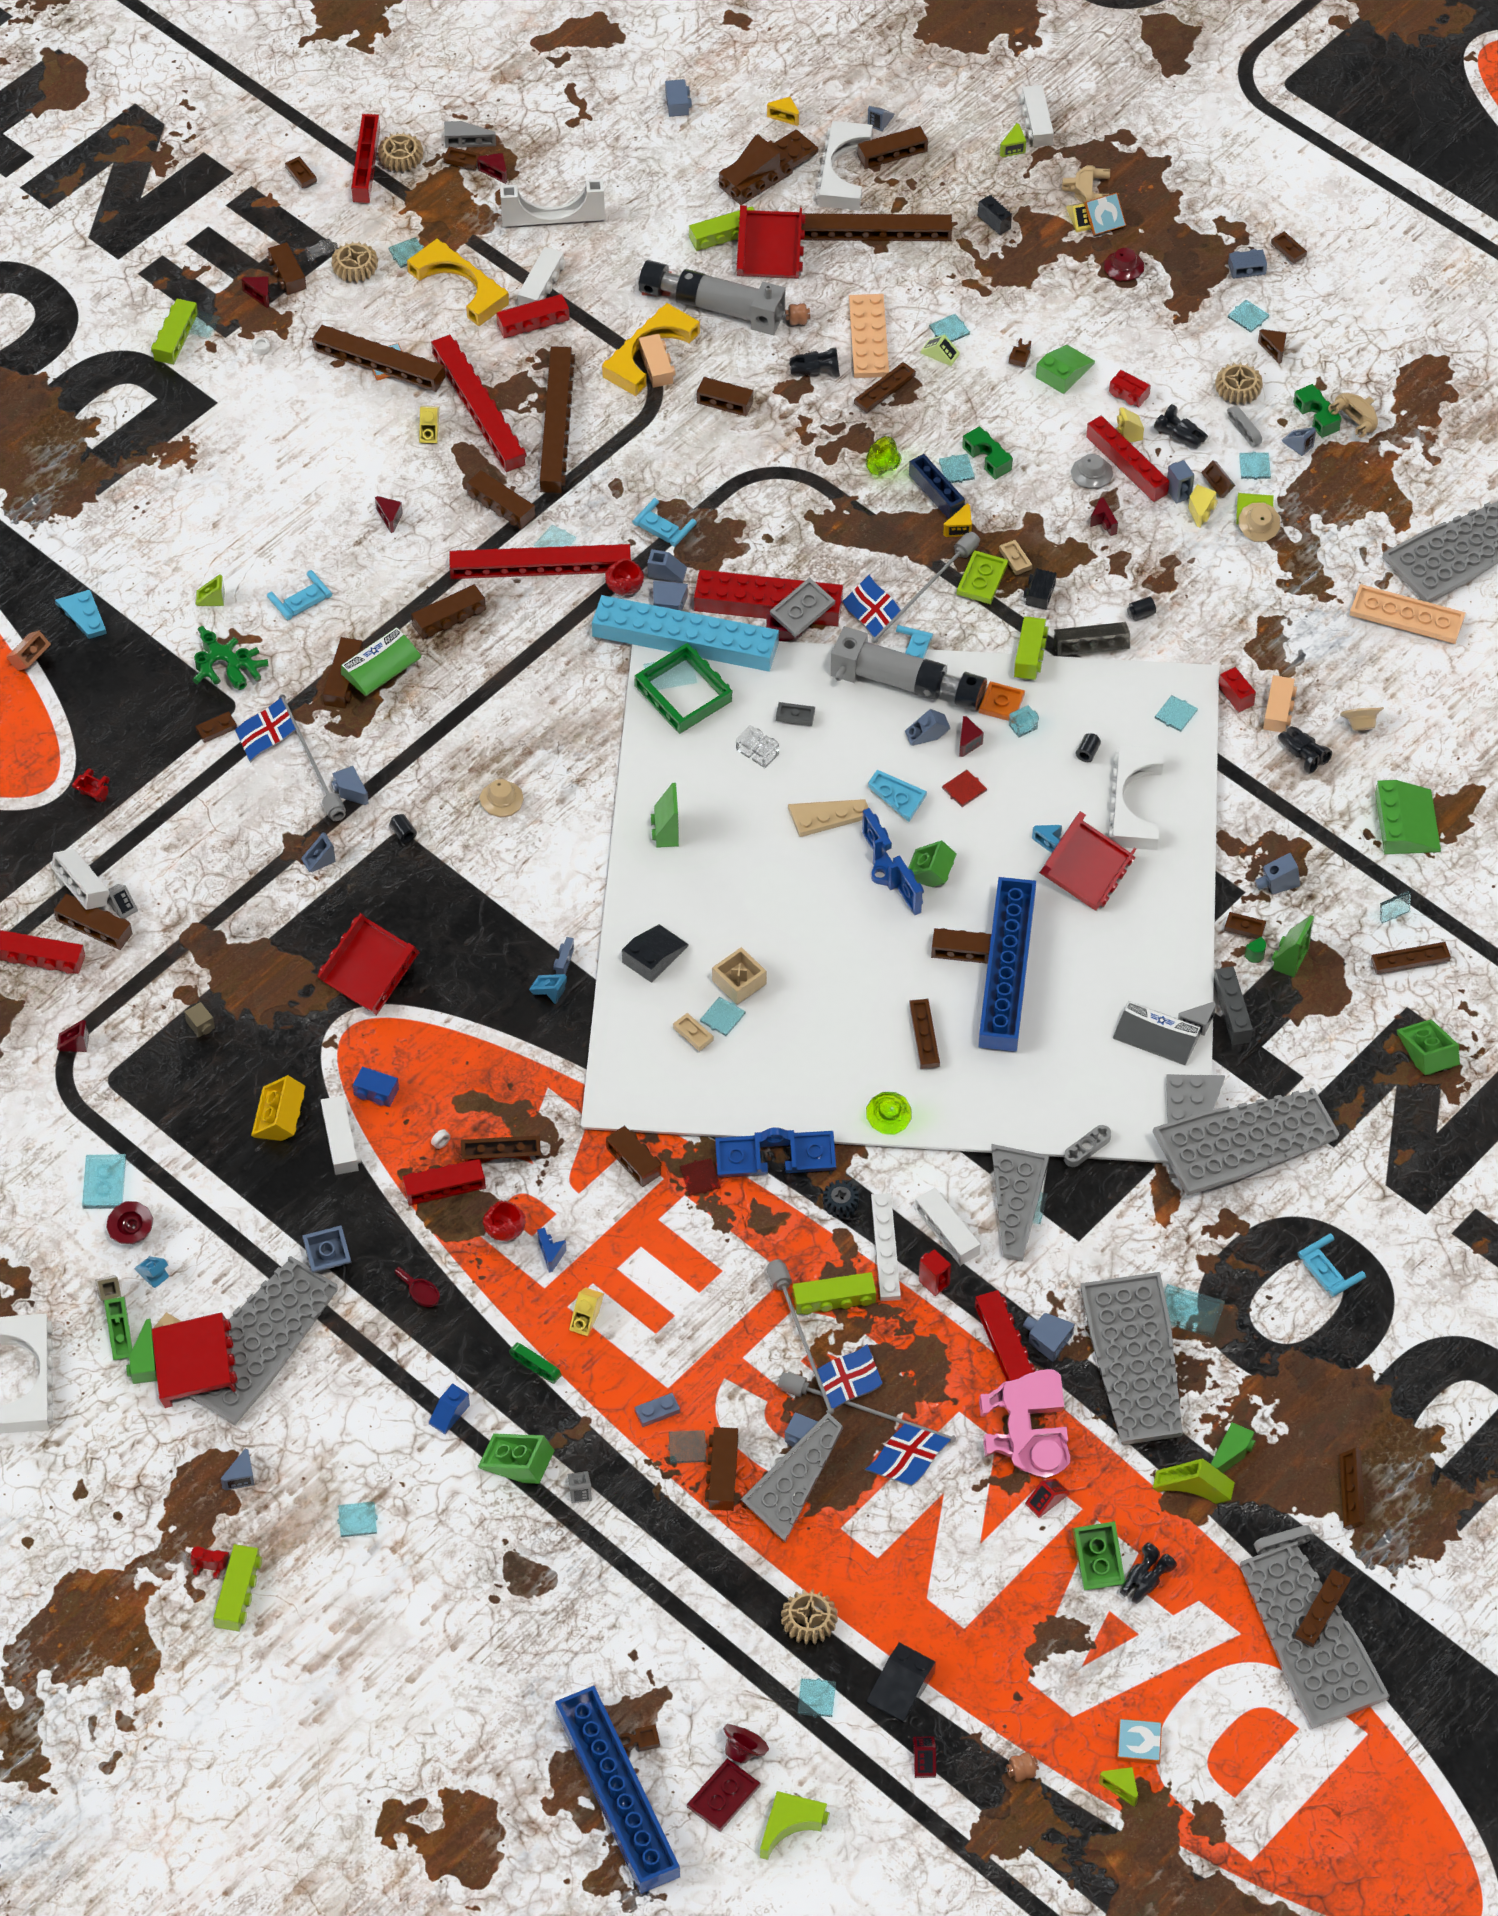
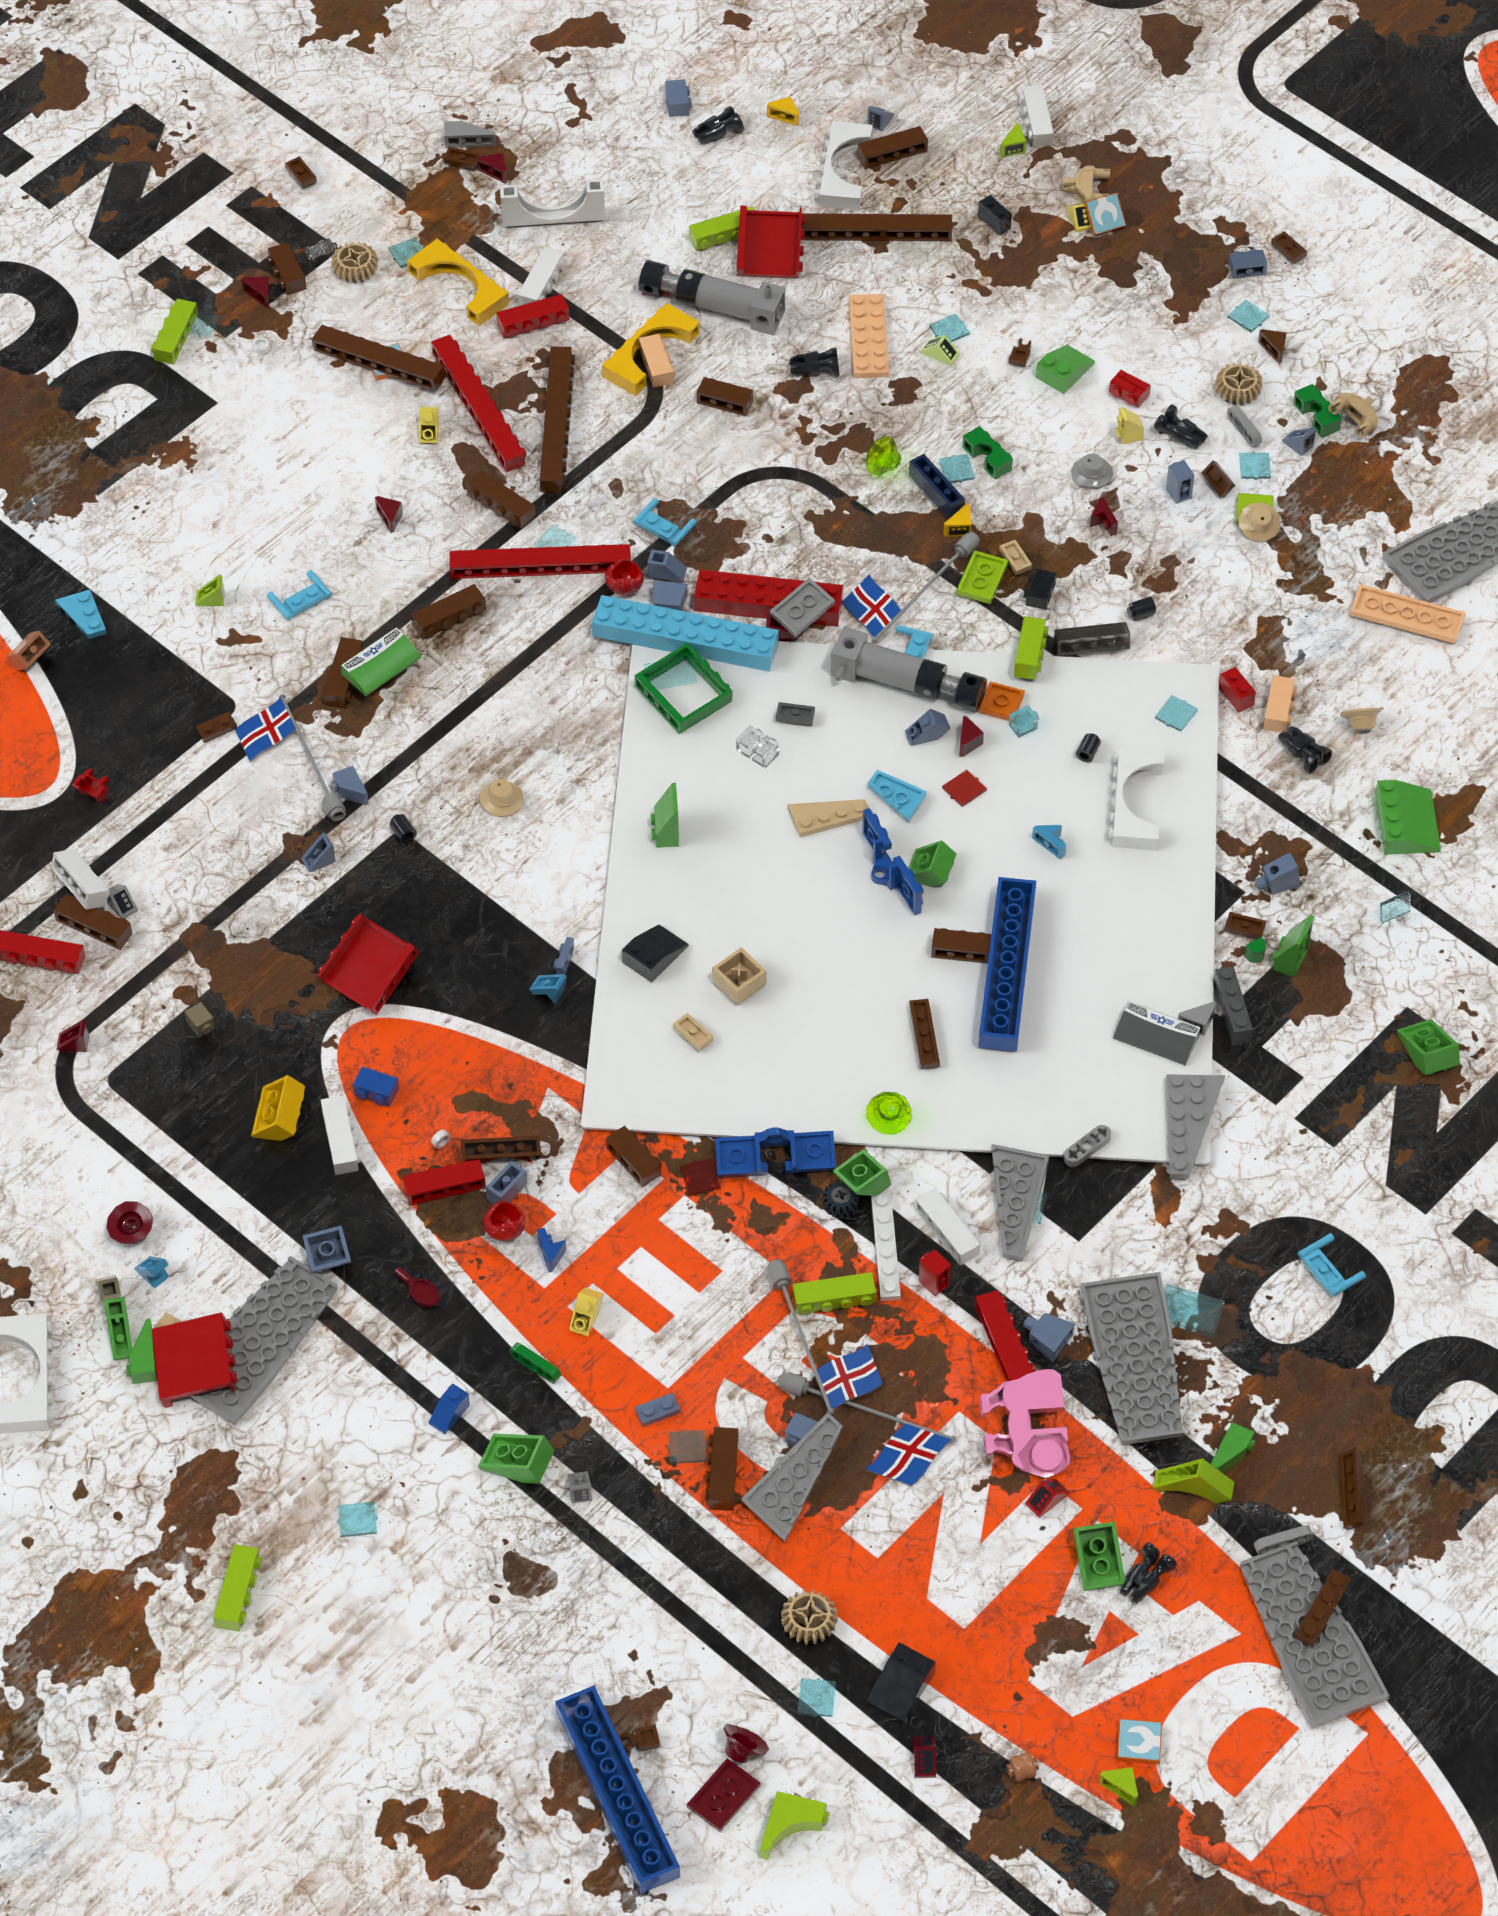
(104, 1181): clear light blue tile -> none
(208, 1560): red piece -> none
(235, 661): green plant -> none
(239, 1473): sand blue slope -> none
(365, 158): red brick -> none
(396, 149): tan gear -> none
(507, 1184): none -> sand blue brick
(715, 127): none -> black piece
(722, 1016): clear light blue piece -> none
(764, 165): reddish brown wedge -> none
(797, 314): nougat piece -> none
(863, 1174): none -> bright green slope
(884, 387): reddish brown plate -> none
(1087, 863): red panel -> none
(1124, 265): dark red hat -> none
(1127, 458): red brick -> none
(1201, 503): light yellow slope -> none
(1243, 1139): light grey wing -> none
(1410, 958): reddish brown plate -> none

